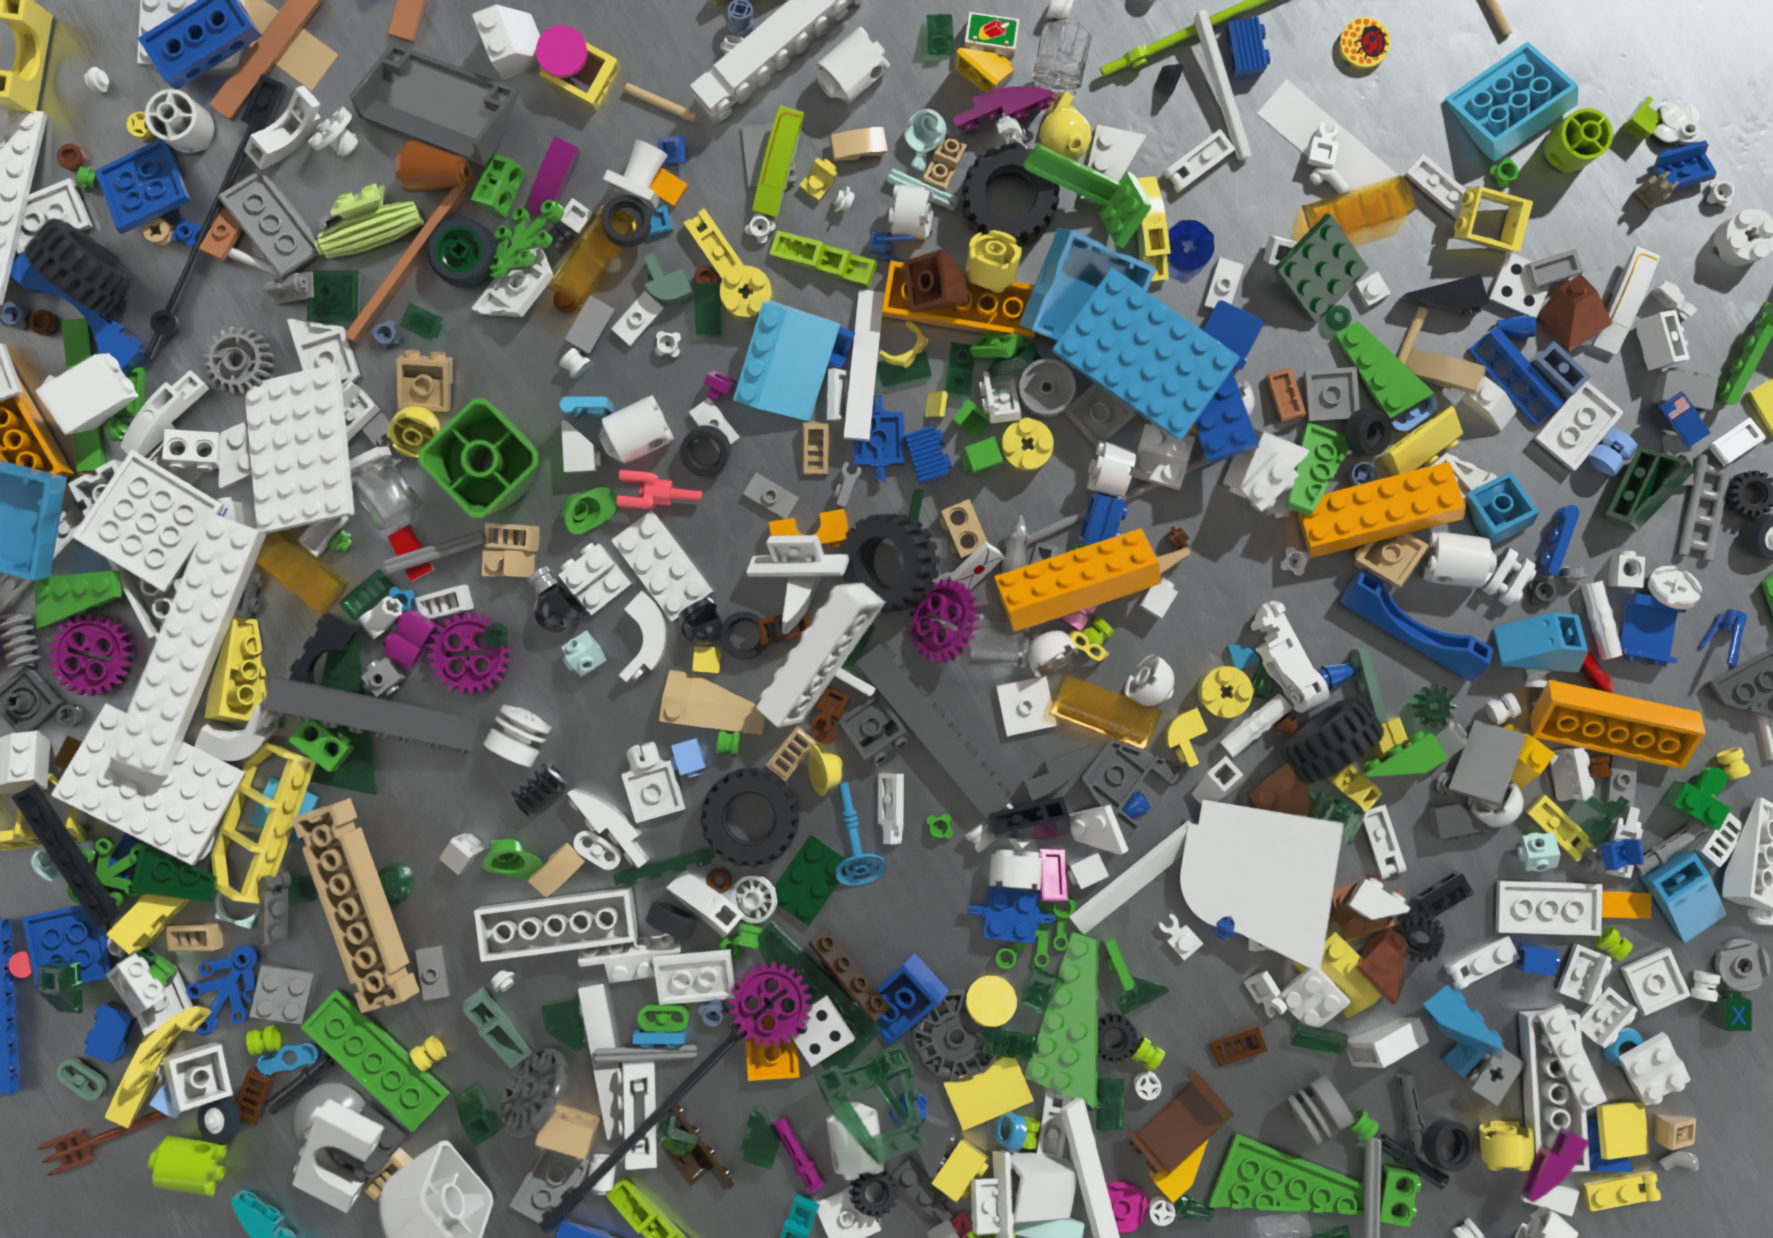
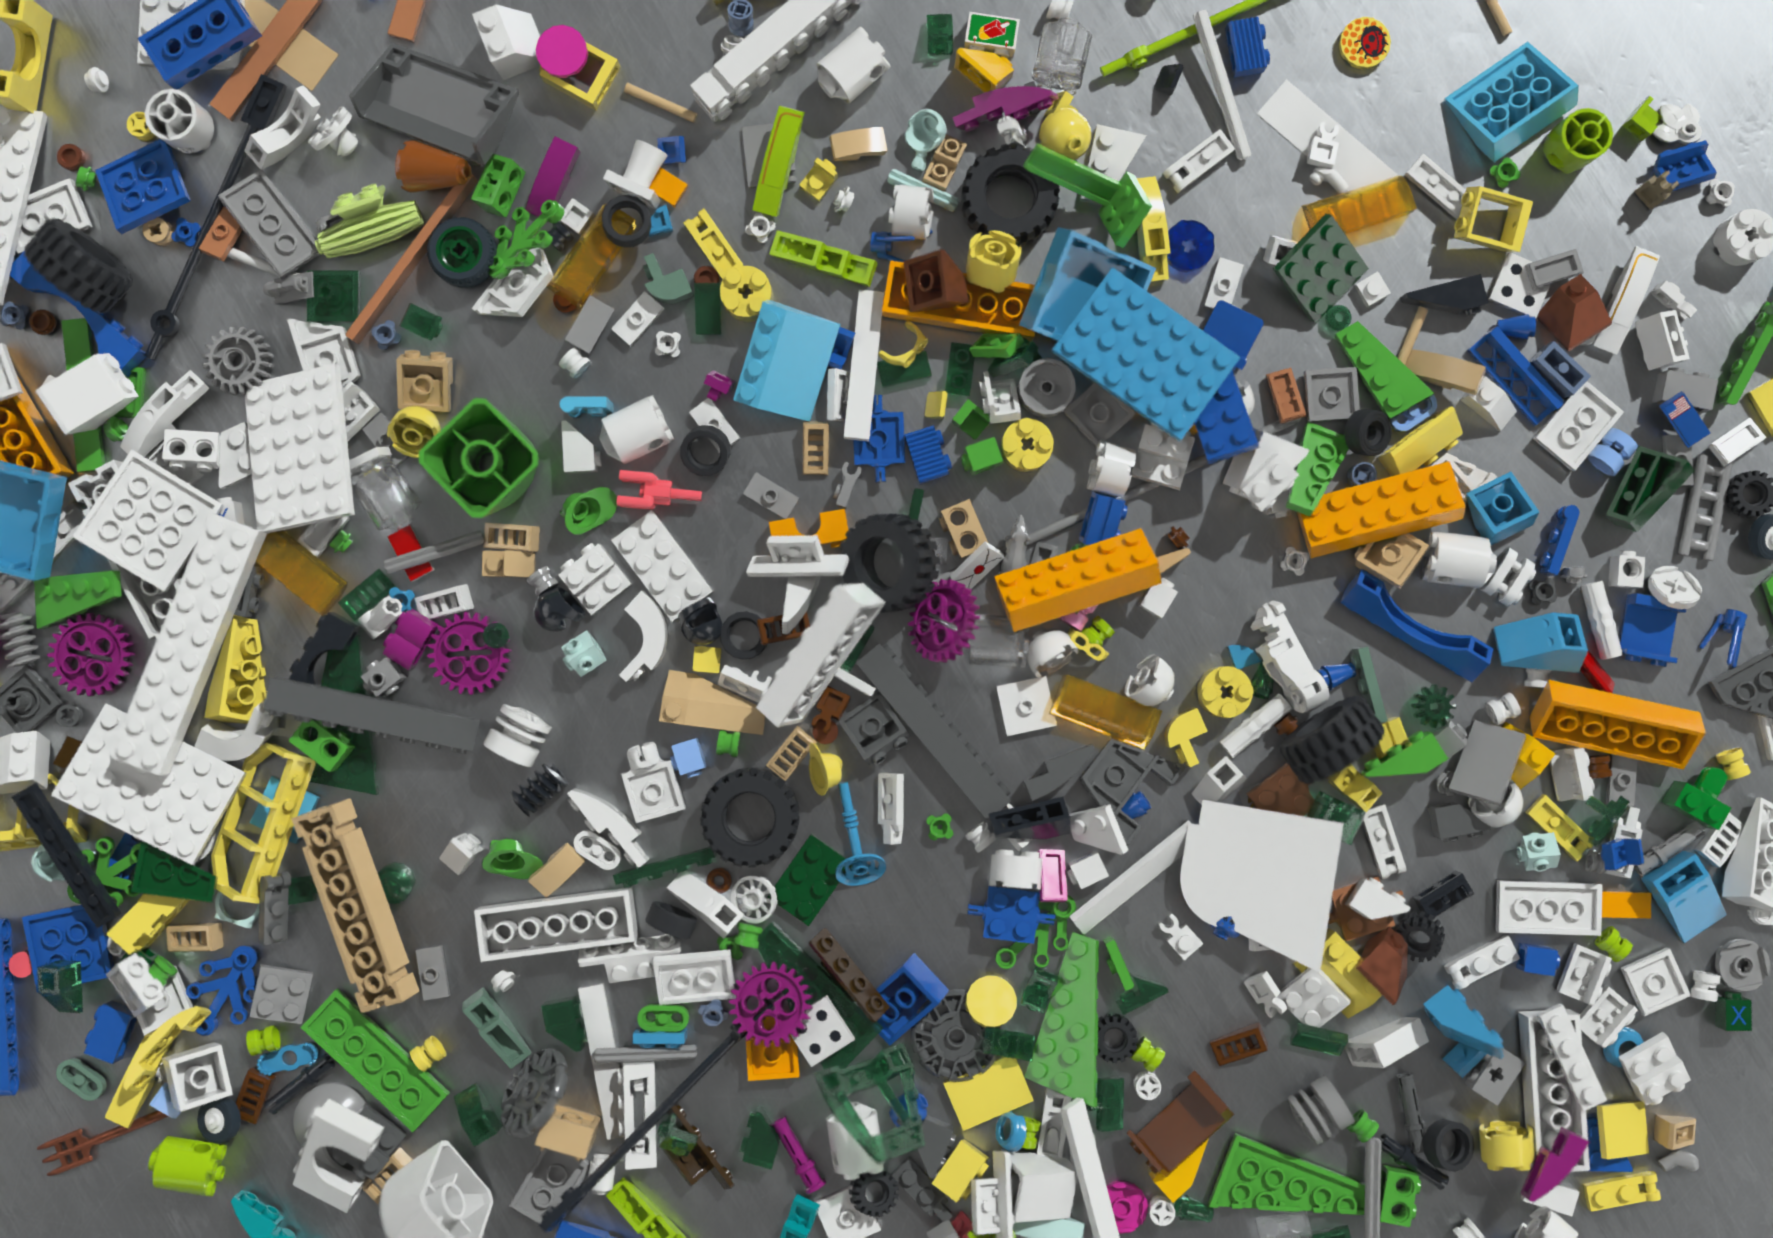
(742, 684): none -> white plate

